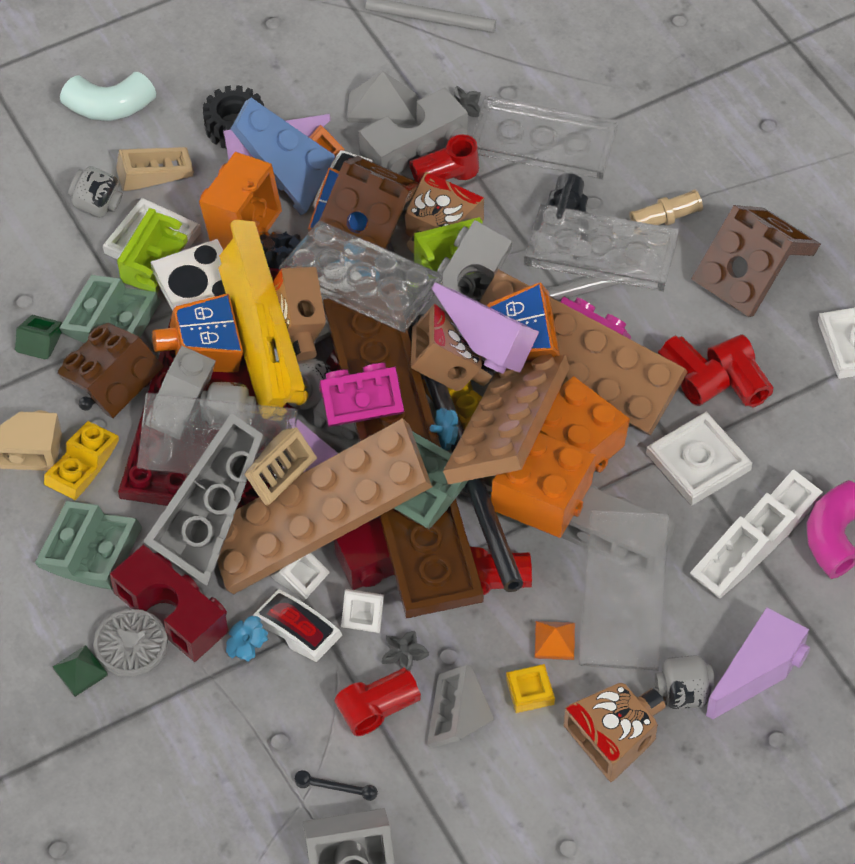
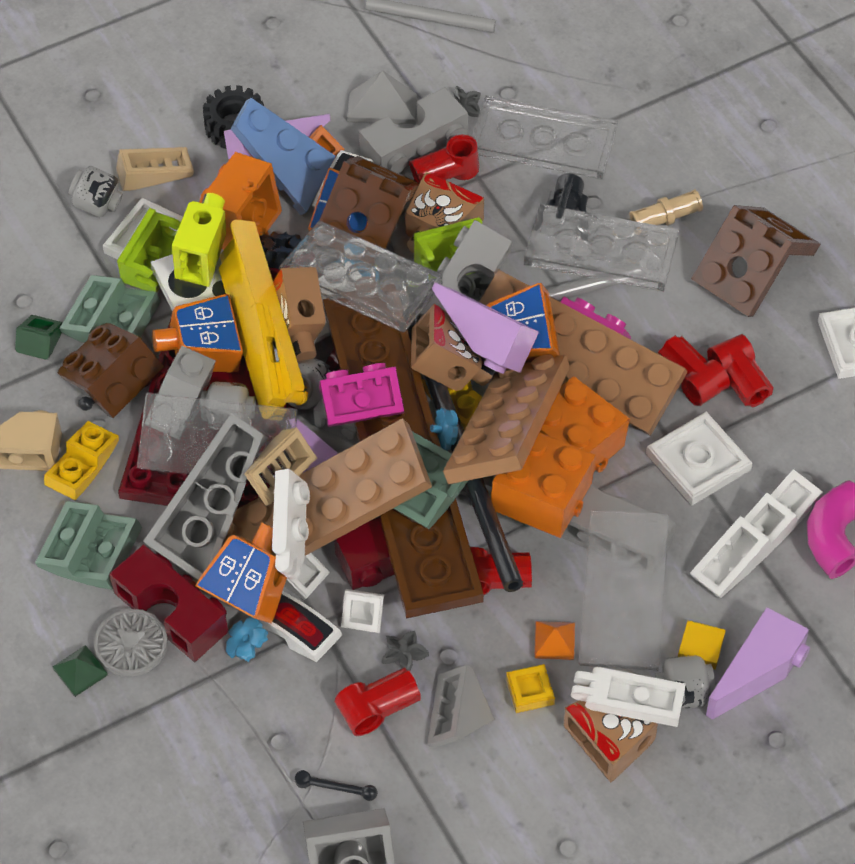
(108, 102): light aqua cylinder -> none
(199, 240): none -> neon yellow torso
(246, 575): none -> torso
(289, 522): none -> white hinge
(630, 695): none -> white hinge
(702, 641): none -> yellow tile

